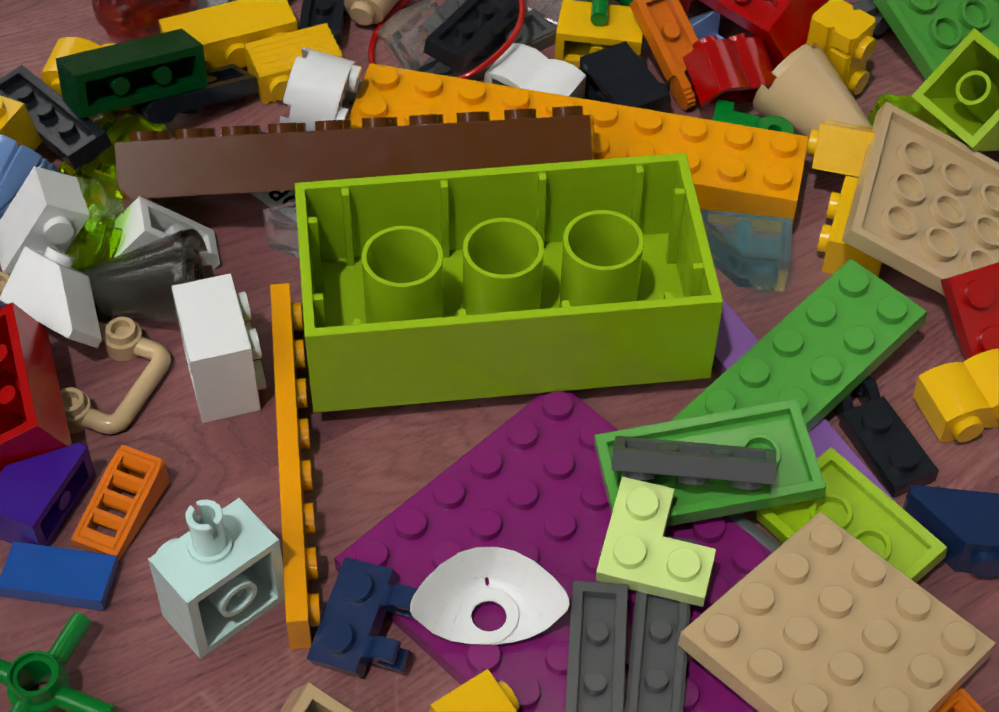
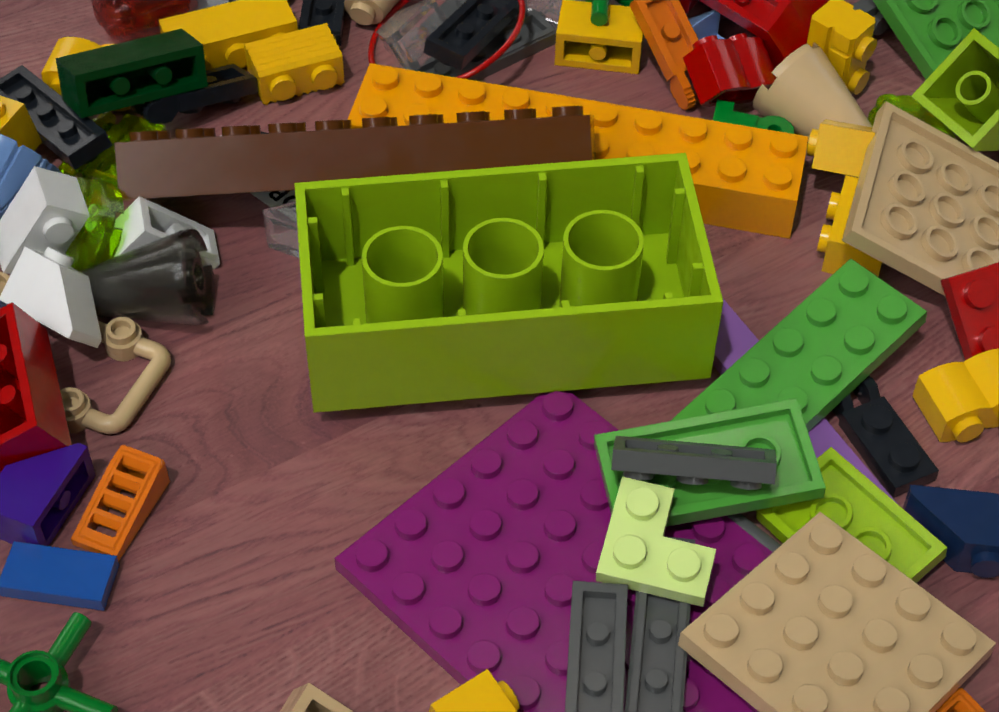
(218, 574): light aqua brick -> none
(219, 347): white brick -> none
(294, 474): light orange plate -> none
(321, 88): white brick -> none
(353, 618): dark blue plate -> none
(516, 582): white piece -> none
(531, 70): white brick -> none
(623, 79): black brick -> none
(750, 248): clear light blue slope -> none

